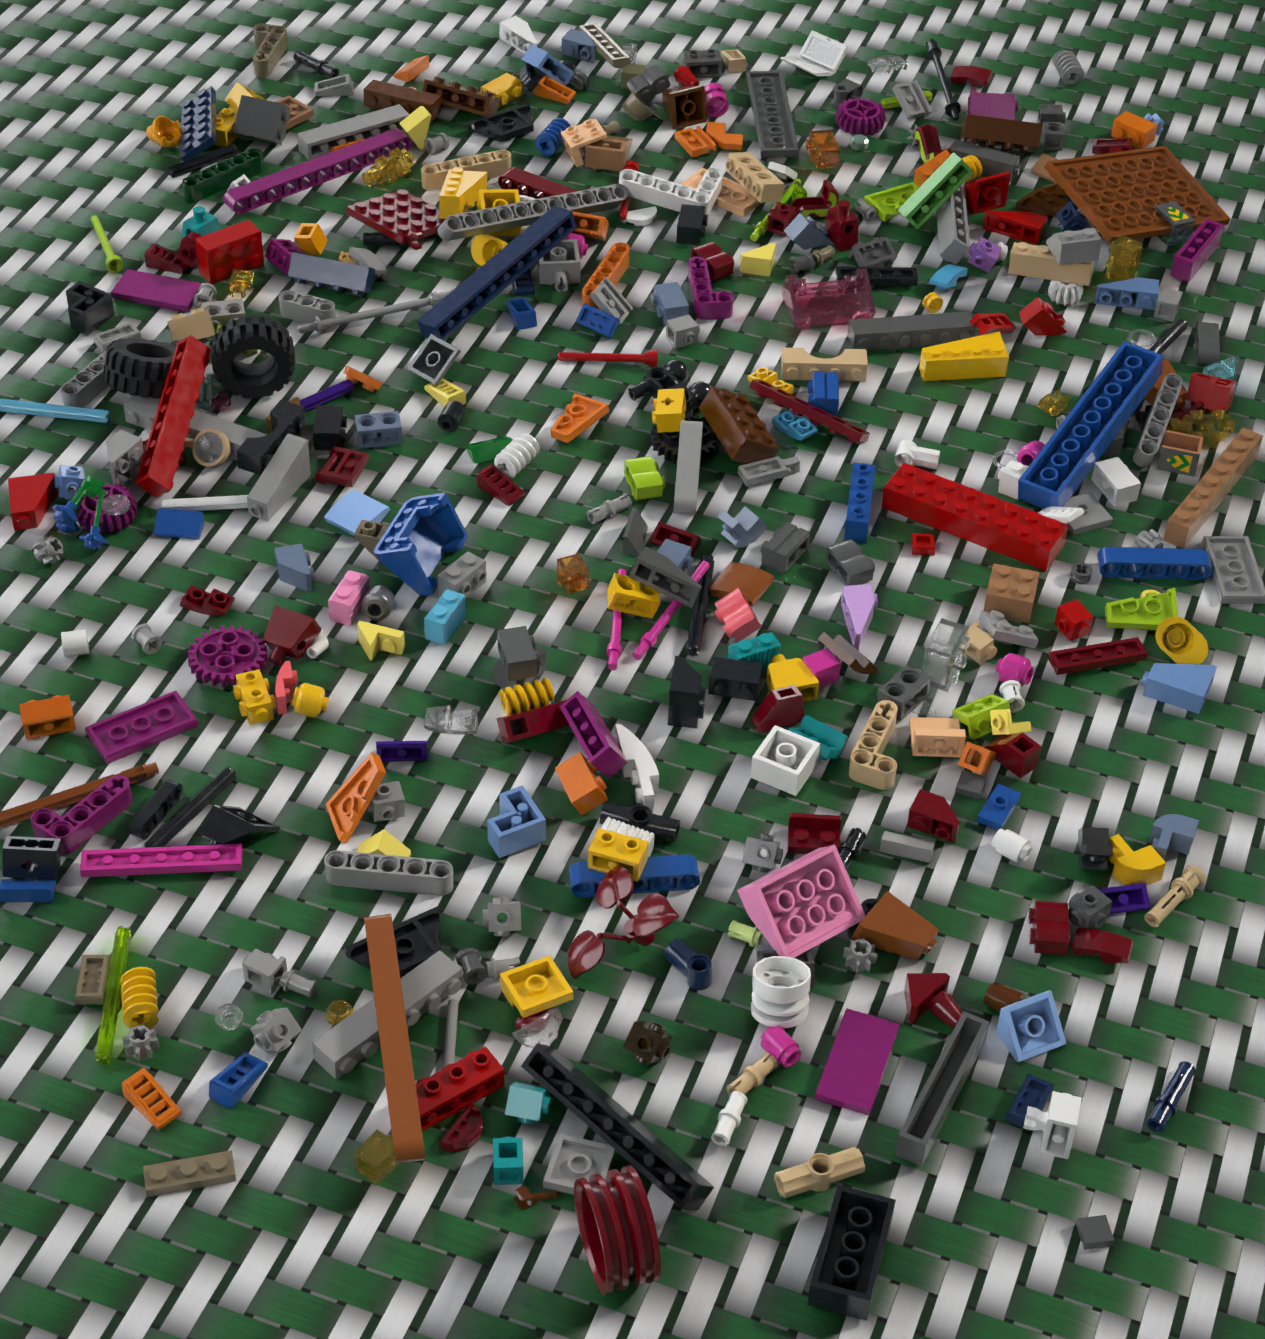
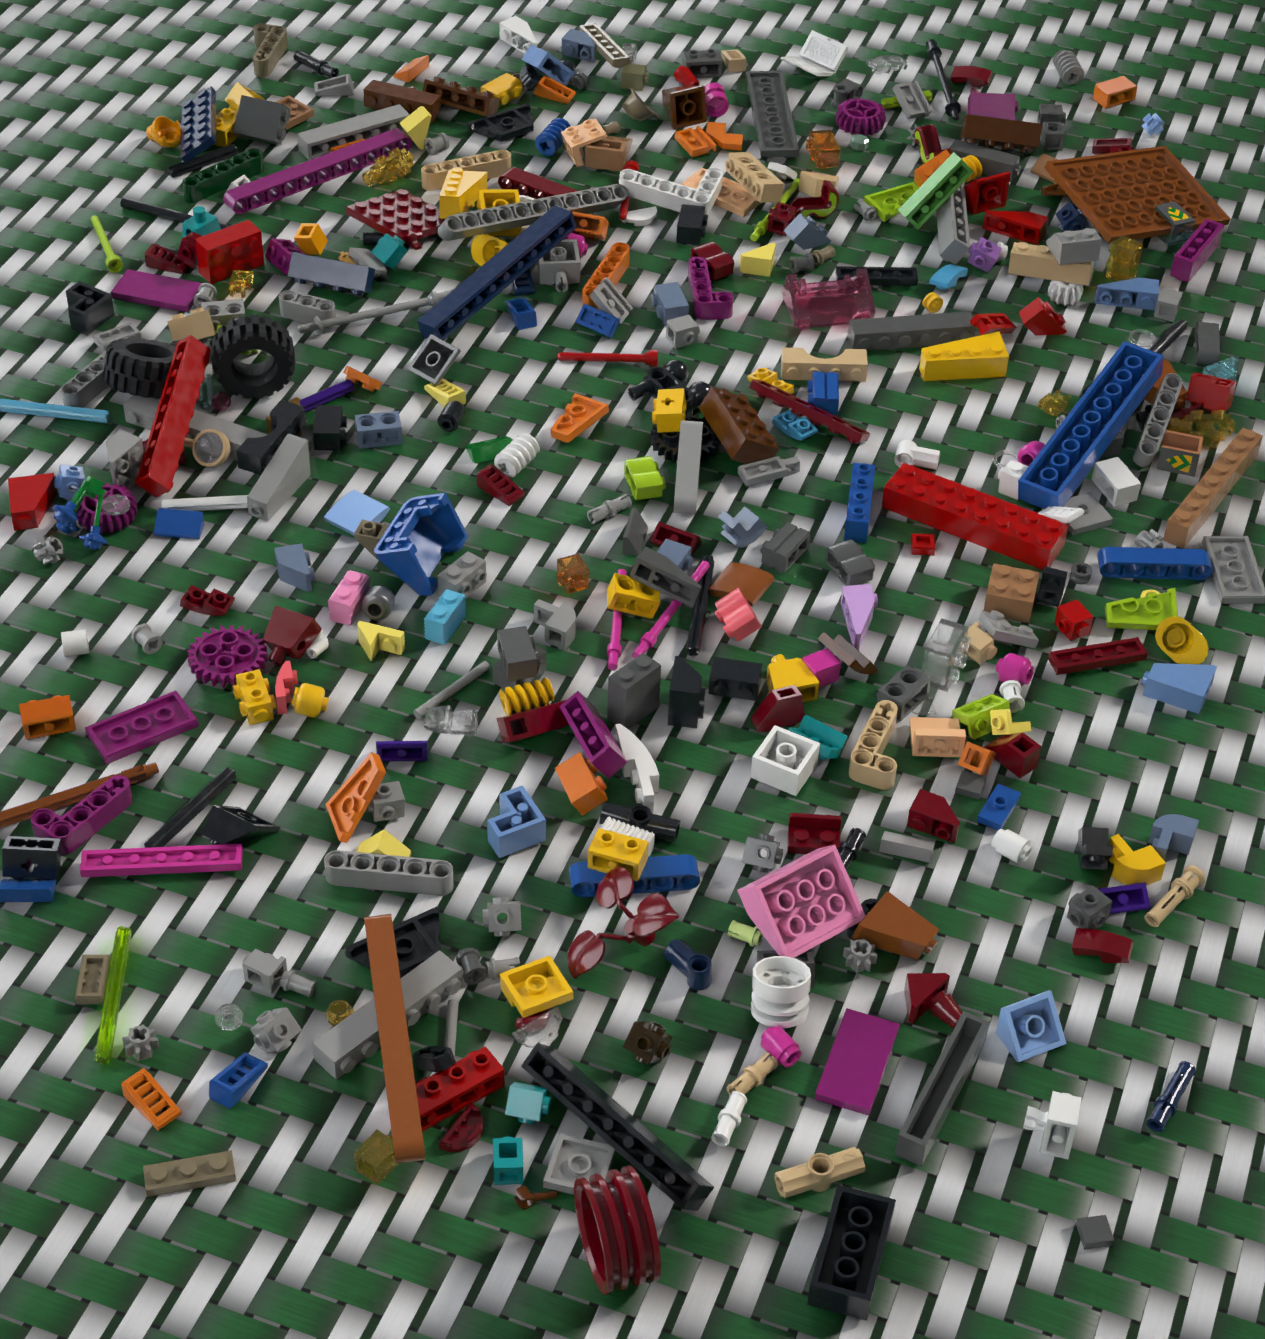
(139, 997): yellow piece -> none
(156, 809): black beam -> none
(157, 211): none -> black piece
(347, 470): dark red plate -> none
(390, 250): none -> teal brick
(434, 1058): none -> black beam
(452, 689): none -> light grey bar
(558, 622): none -> light grey brick
(634, 691): none -> dark grey brick
(649, 83): dark grey brick -> none
(757, 649): teal brick -> none
(798, 191): clear neon green slope -> none
(811, 183): none -> tan slope
(842, 226): dark red torso -> none
(873, 252): dark grey bracket -> none
(1001, 996): reddish brown brick -> none
(1032, 1093): dark blue plate -> none
(1041, 202): reddish brown wing -> none
(1050, 927): dark red brick -> none
(1051, 586): none -> black bracket
(1114, 92): none -> orange brick
(1132, 126): orange brick -> none

